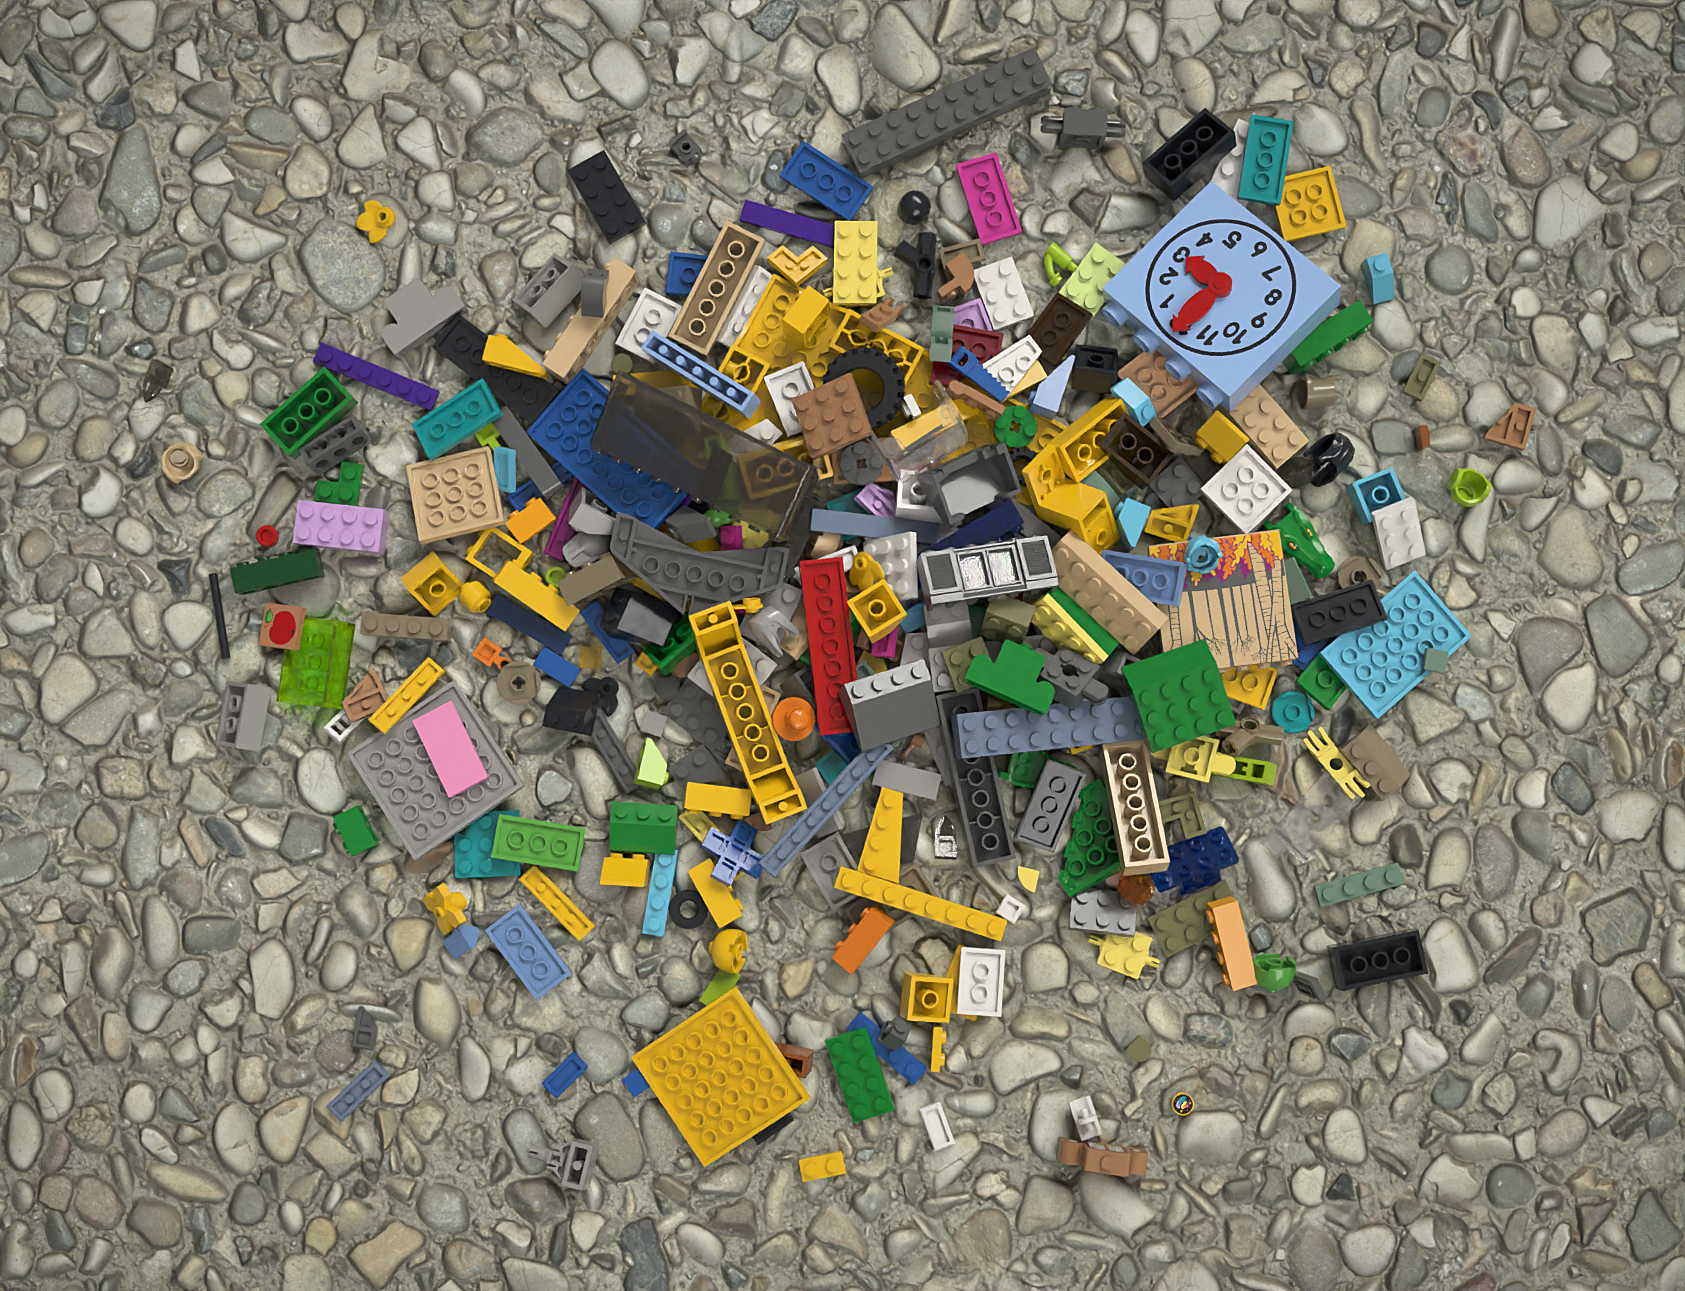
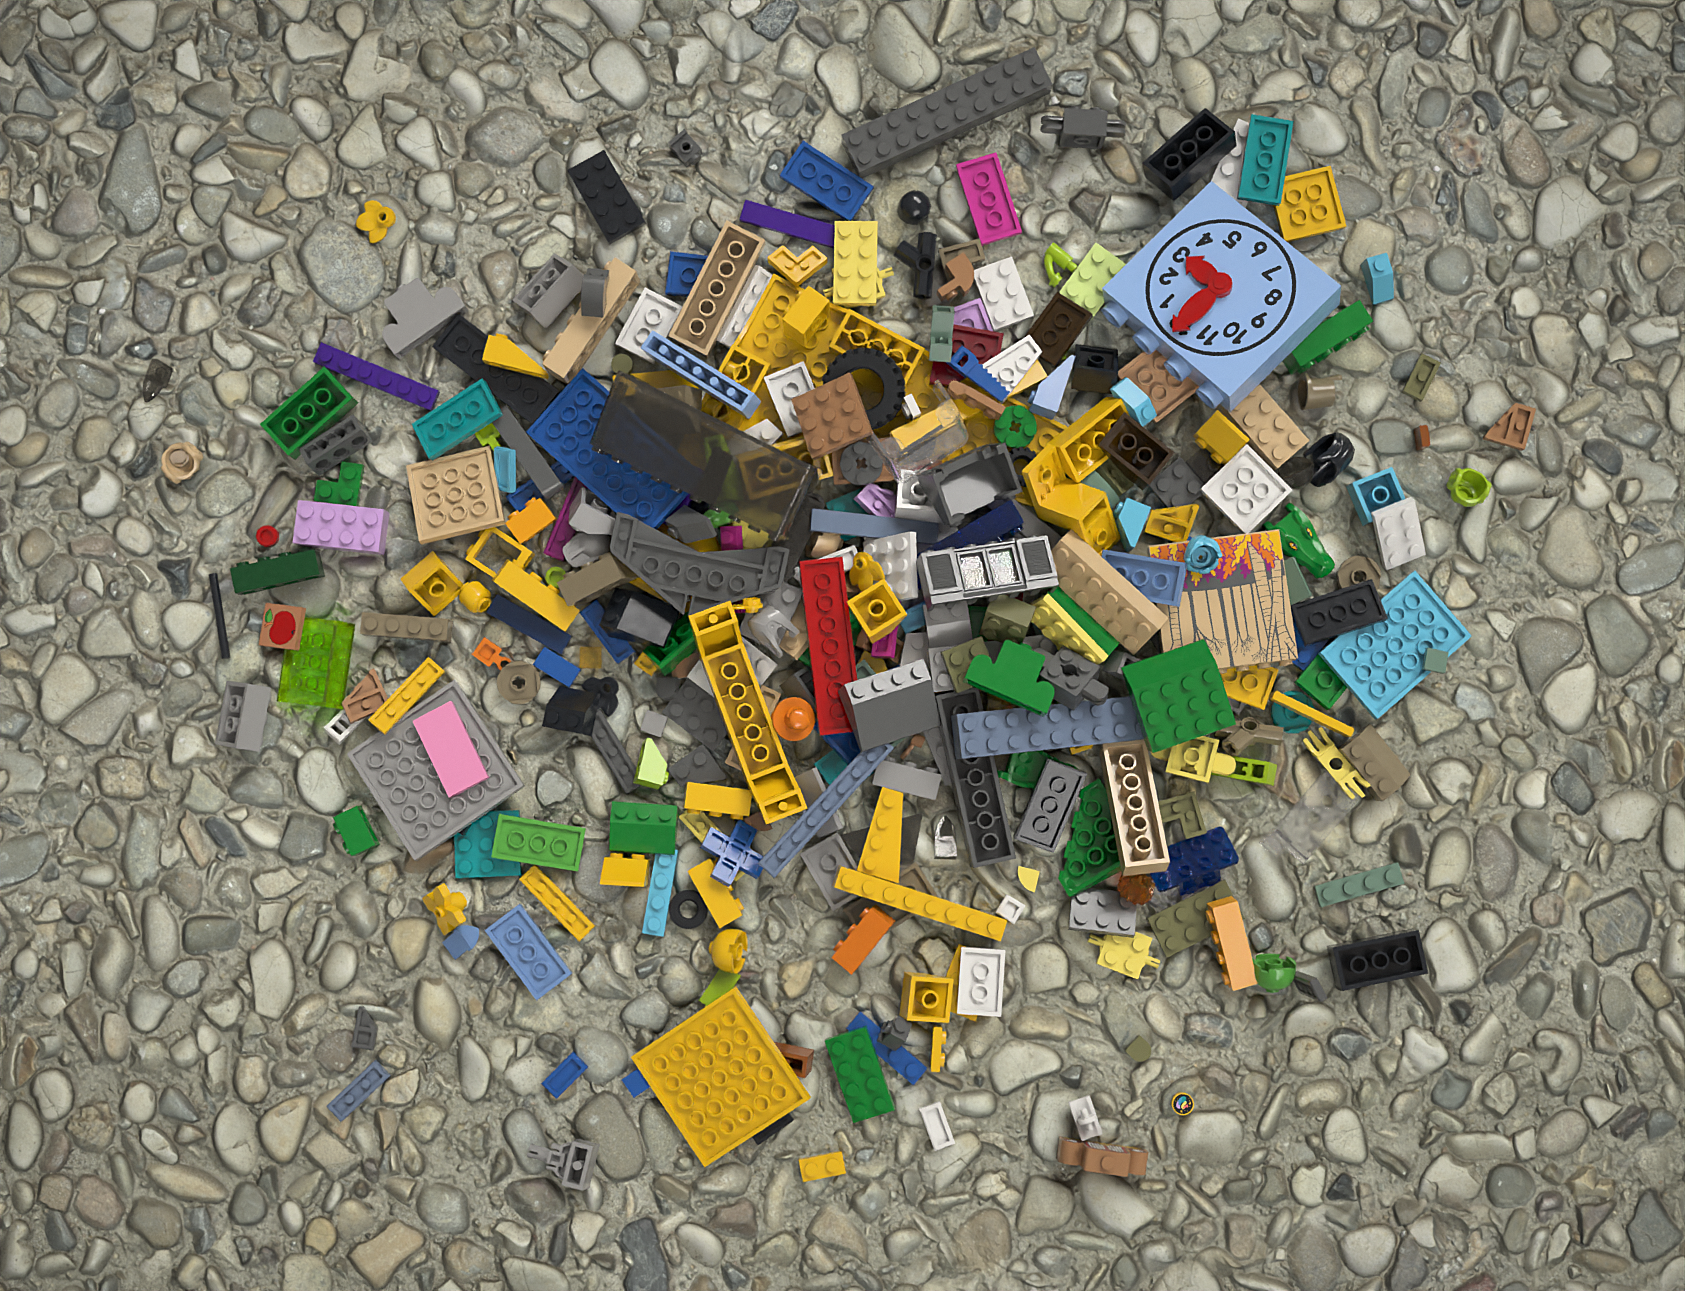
(881, 315): medium nougat hinge -> none
(1174, 440): dark tan plate -> none
(1311, 714): none -> yellow tile

